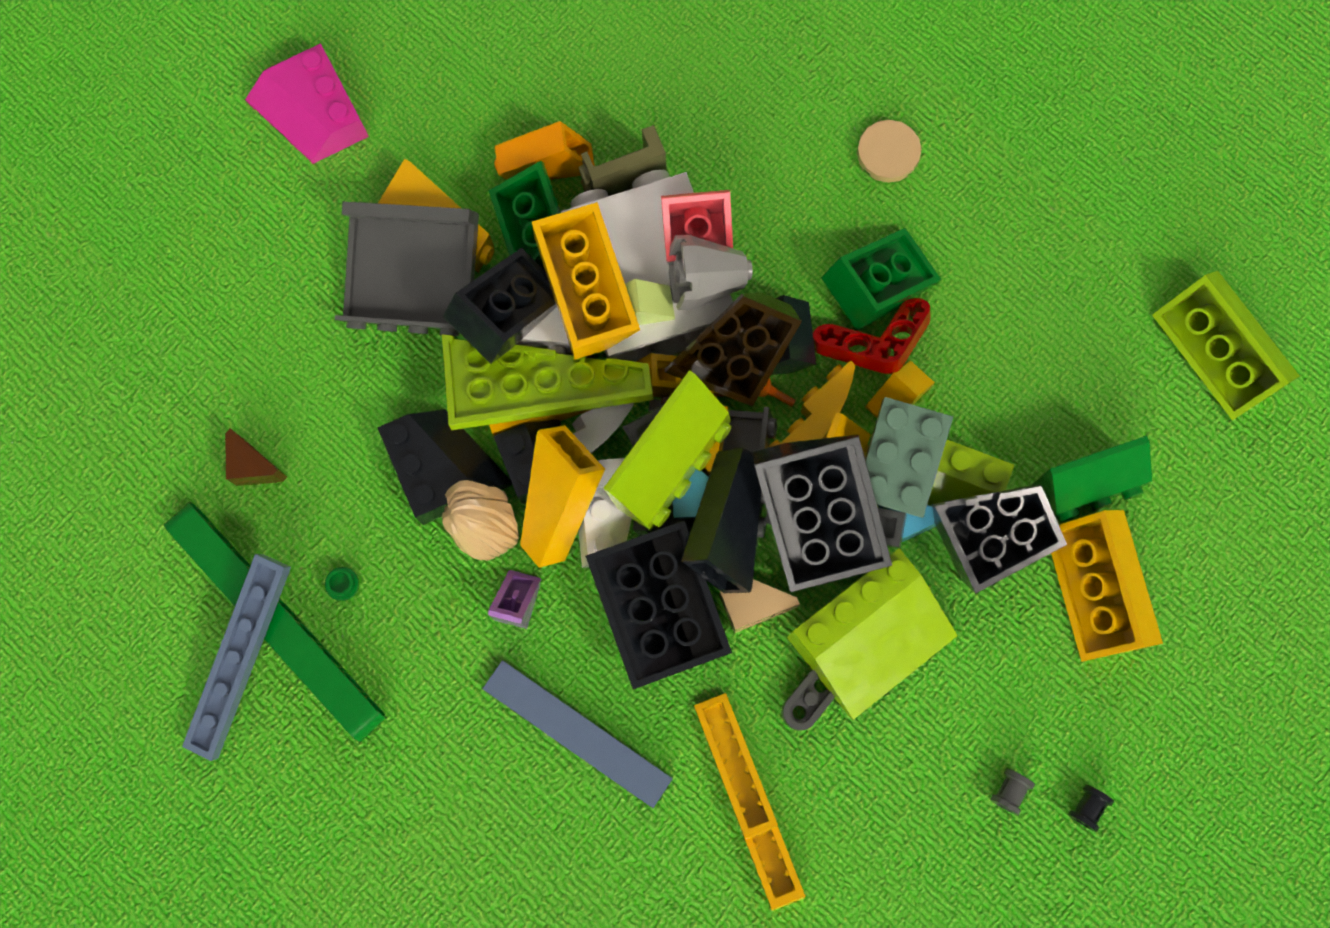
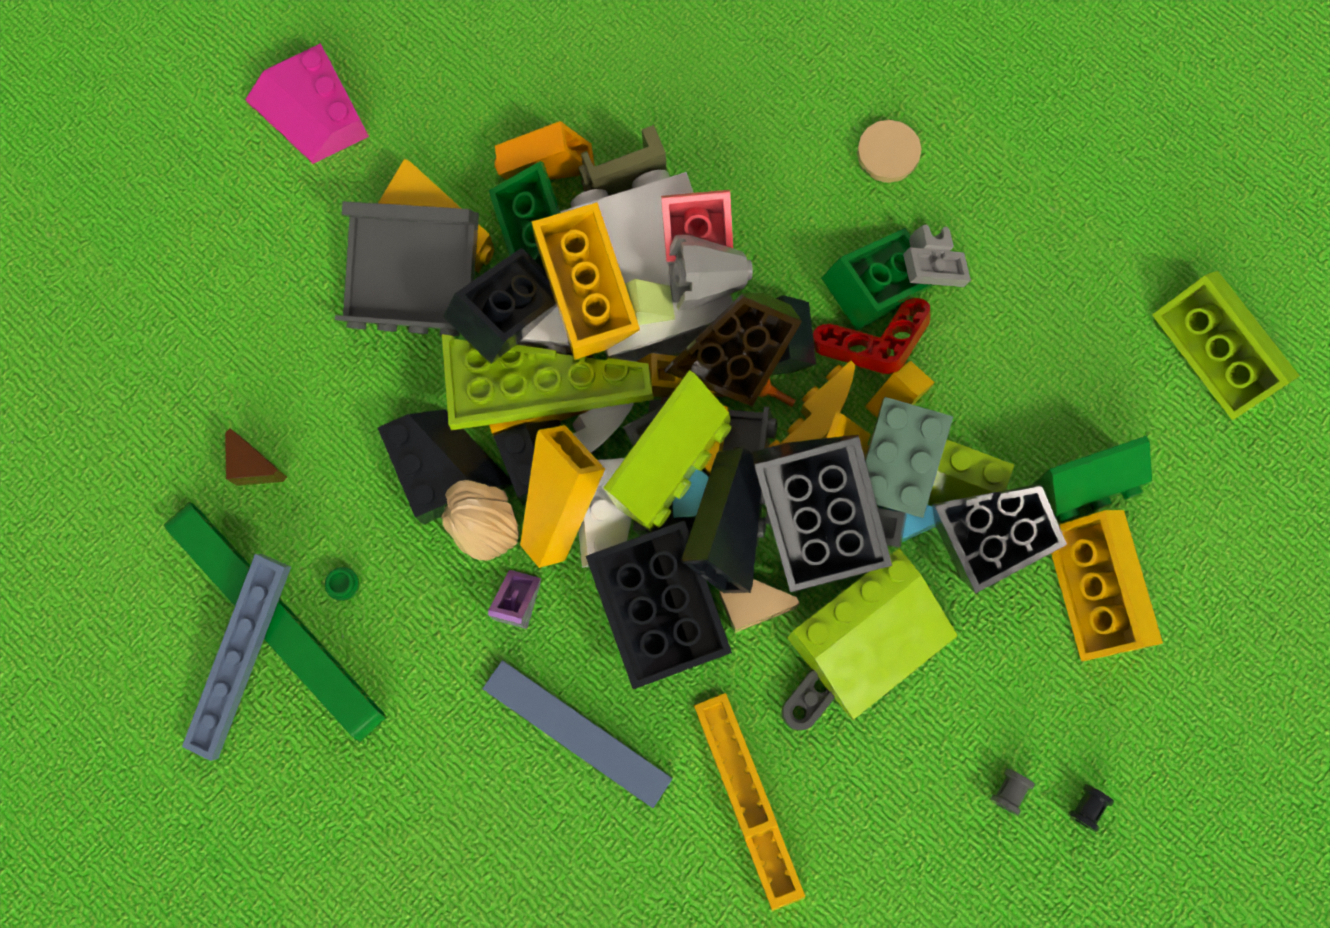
(933, 262): none -> light grey plate

